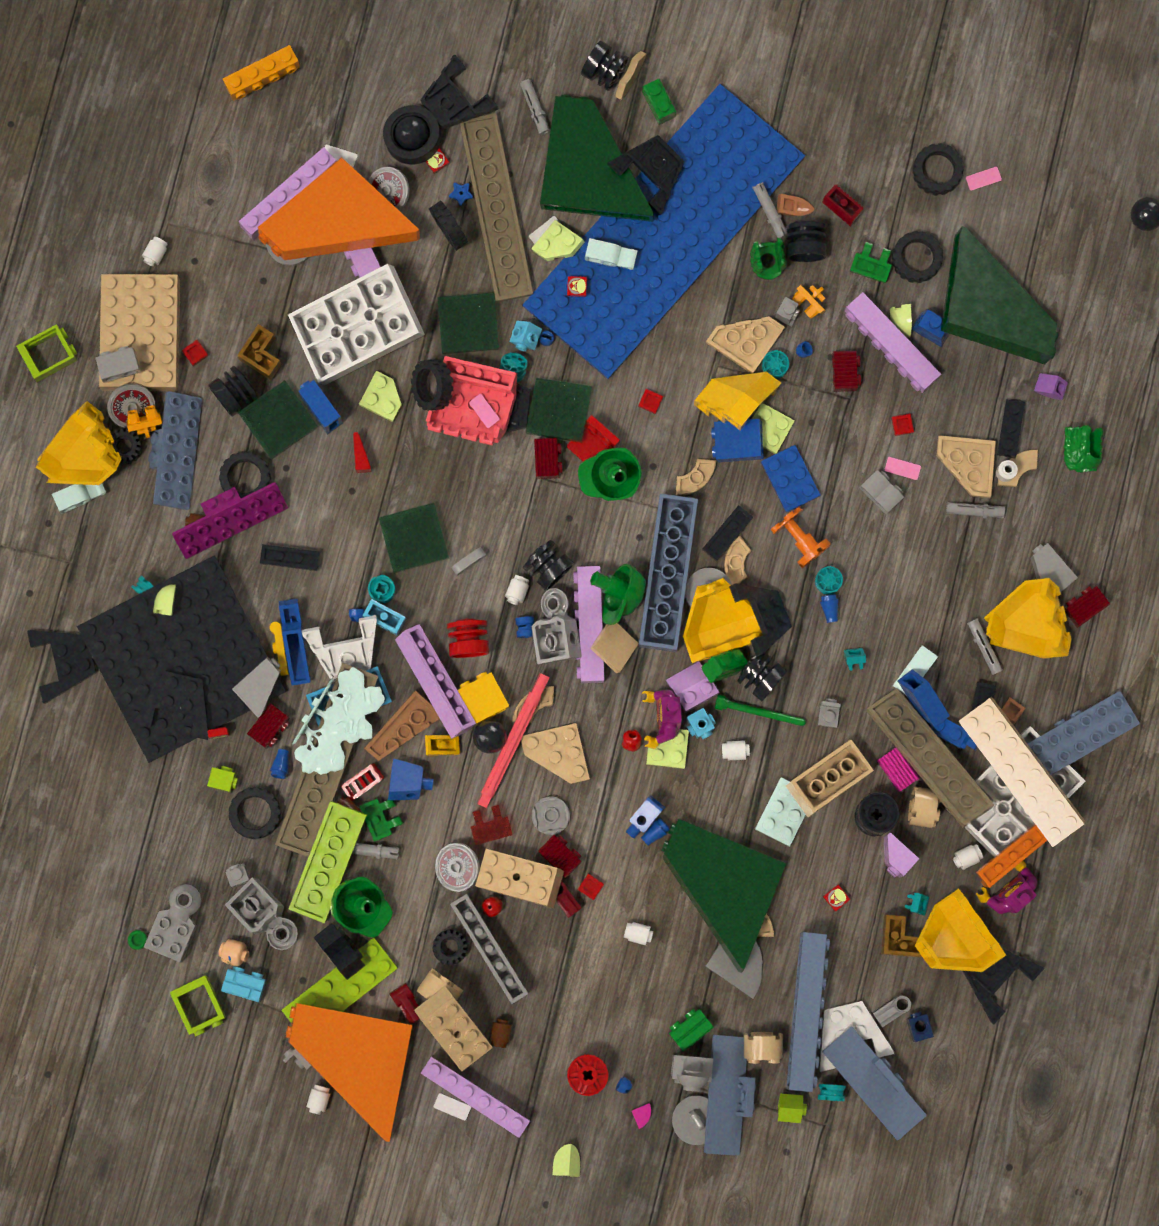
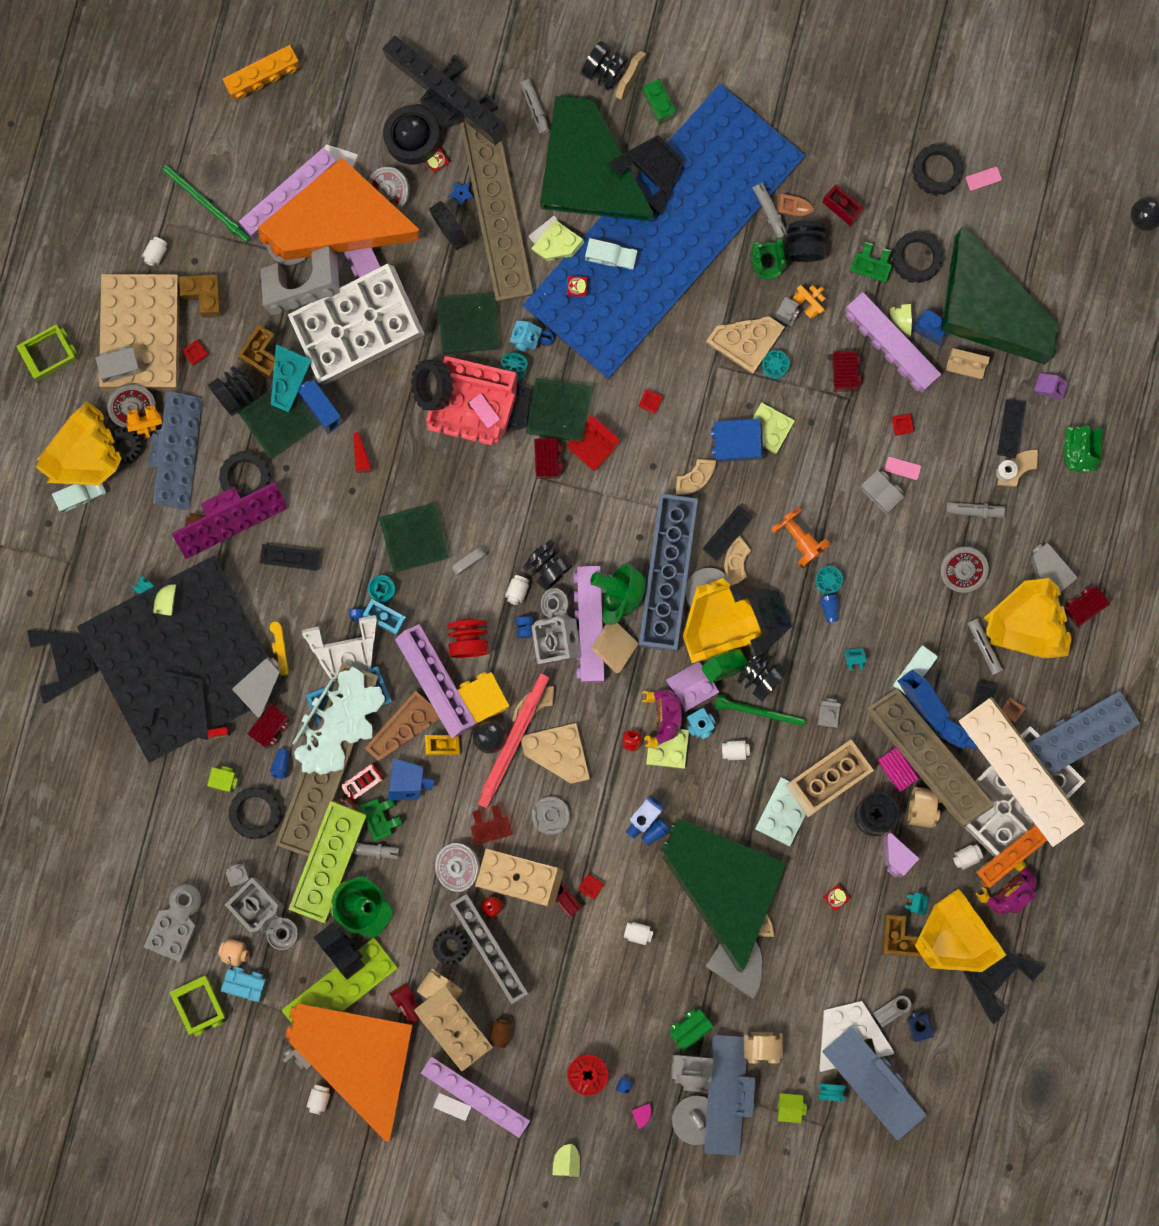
(137, 939): green tile -> none
(206, 290): none -> pearl gold brick
(233, 227): none -> green bar
(287, 376): none -> teal wing
(294, 642): blue slope -> none
(321, 284): none -> light grey arch
(382, 397): yellowish green plate -> none
(445, 90): none -> black brick
(560, 856): dark red brick -> none
(610, 474): green piece -> none
(736, 396): yellow panel -> none
(790, 478): blue plate -> none
(804, 349): blue hinge -> none
(807, 1011): sand blue brick -> none
(964, 569): none -> light grey shield
(967, 363): none -> tan bracket
(969, 462): tan plate -> none

